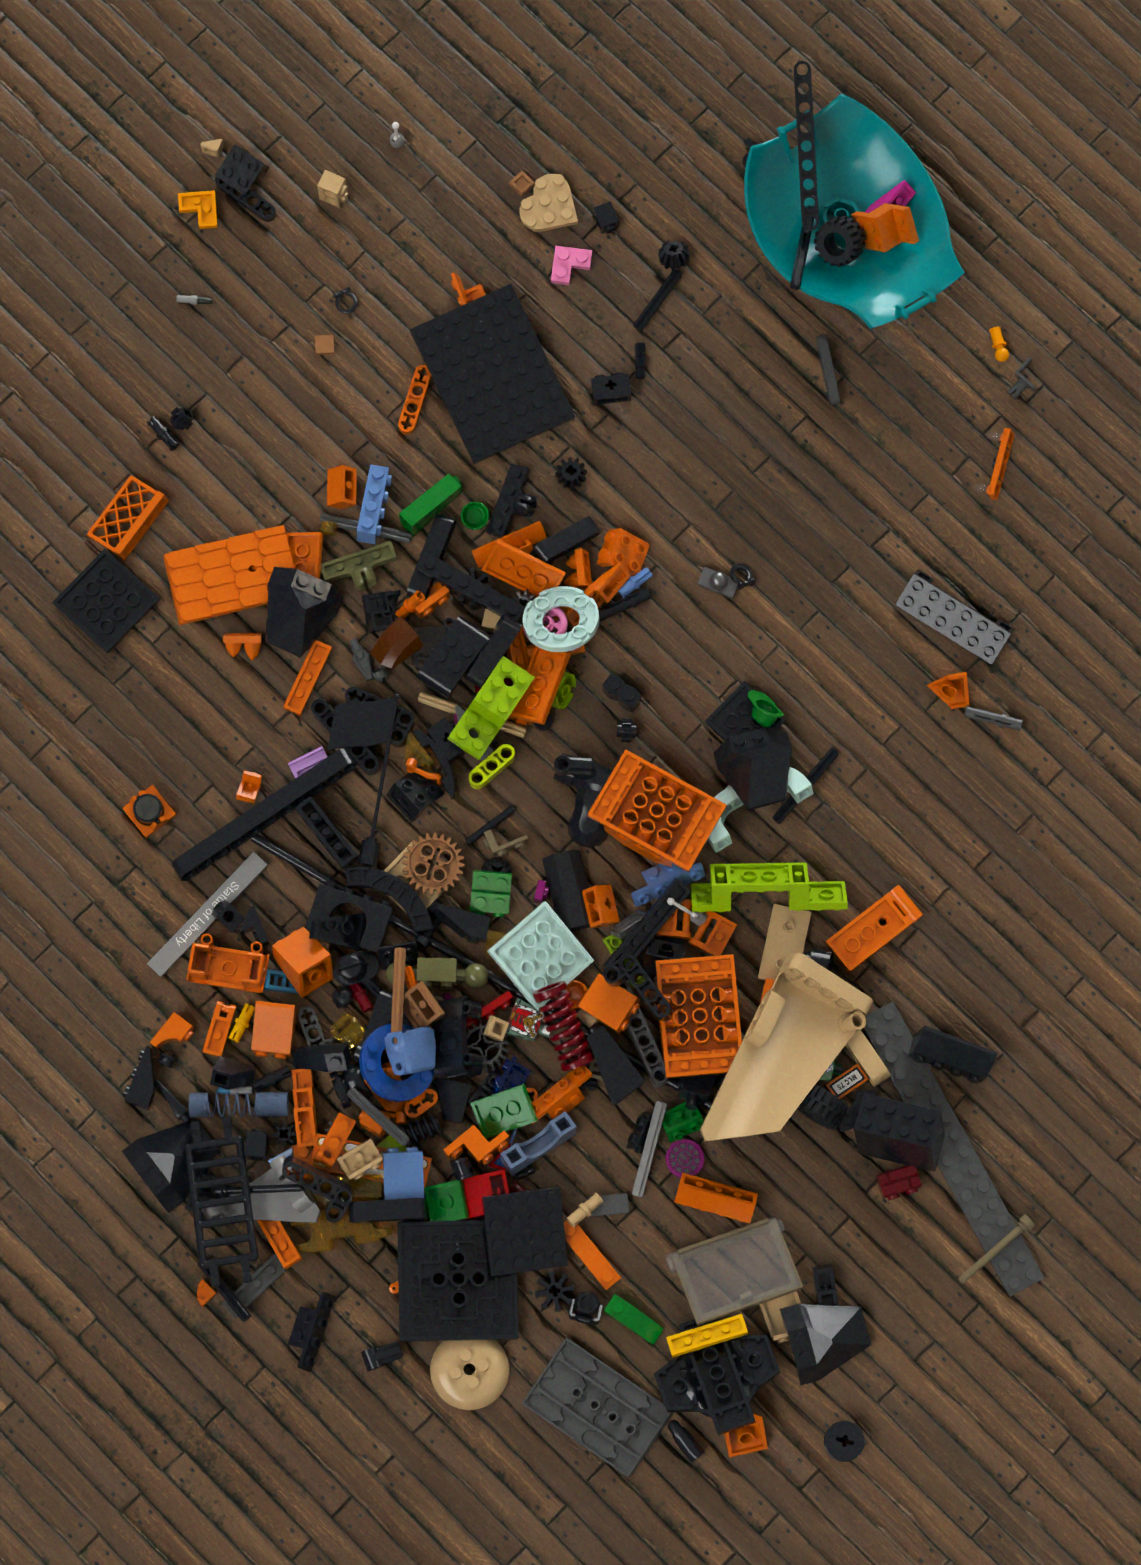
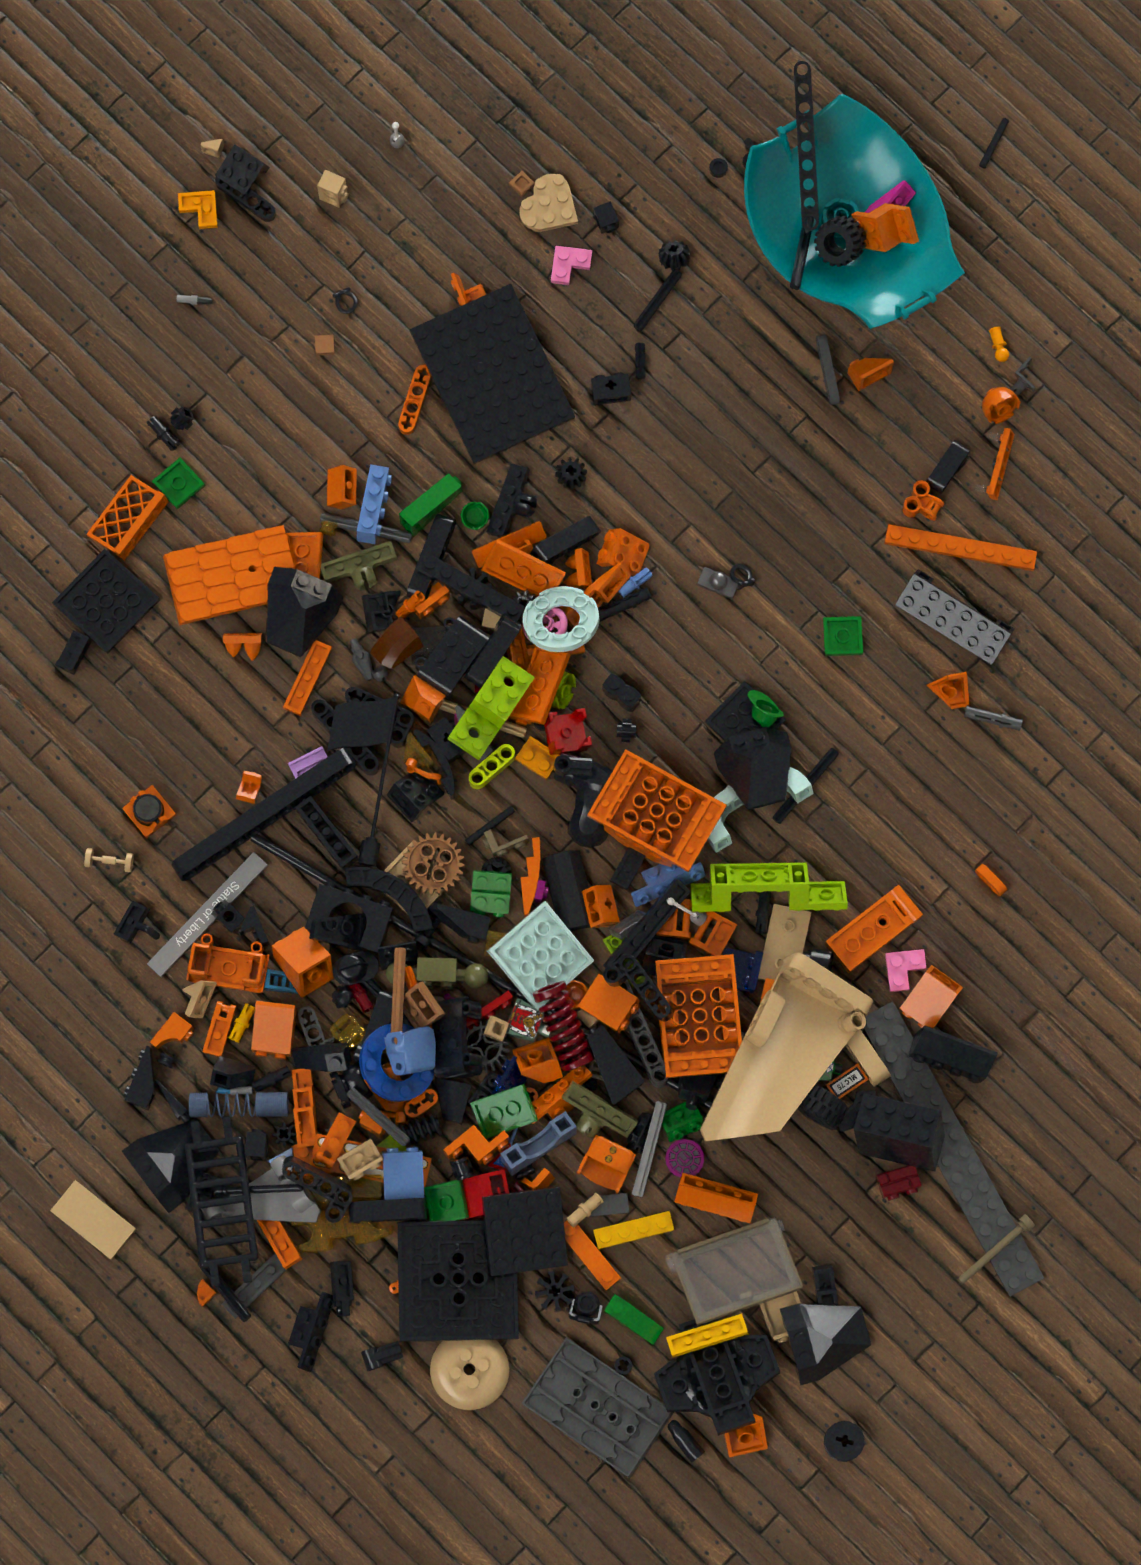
(73, 652): none -> black hinge
(89, 857): none -> tan wheel
(93, 1219): none -> tan tile
(133, 921): none -> black plate
(178, 483): none -> green tile
(201, 995): none -> tan slope
(342, 1286): none -> black hinge
(422, 699): none -> orange slope
(529, 883): none -> orange slope
(537, 758): none -> light orange plate
(538, 1061): none -> orange slope
(542, 1180): none -> orange tile
(566, 732): none -> red panel
(597, 1112): none -> olive plate
(606, 1163): none -> orange piece
(617, 1364): none -> black bush
(627, 868): none -> black plate
(633, 1230): none -> yellow plate
(718, 167): none -> black tile
(746, 968): none -> clear blue bracket
(763, 912): none -> black pin
(842, 636): none -> green plate
(869, 371): none -> orange slope
(899, 963): none -> bright pink plate
(923, 502): none -> orange piece
(930, 998): none -> orange slope
(948, 466): none -> black beam
(960, 547): none -> orange plate
(991, 880): none -> orange beam
(994, 142): none -> black bar
(1000, 404): none -> orange cylinder

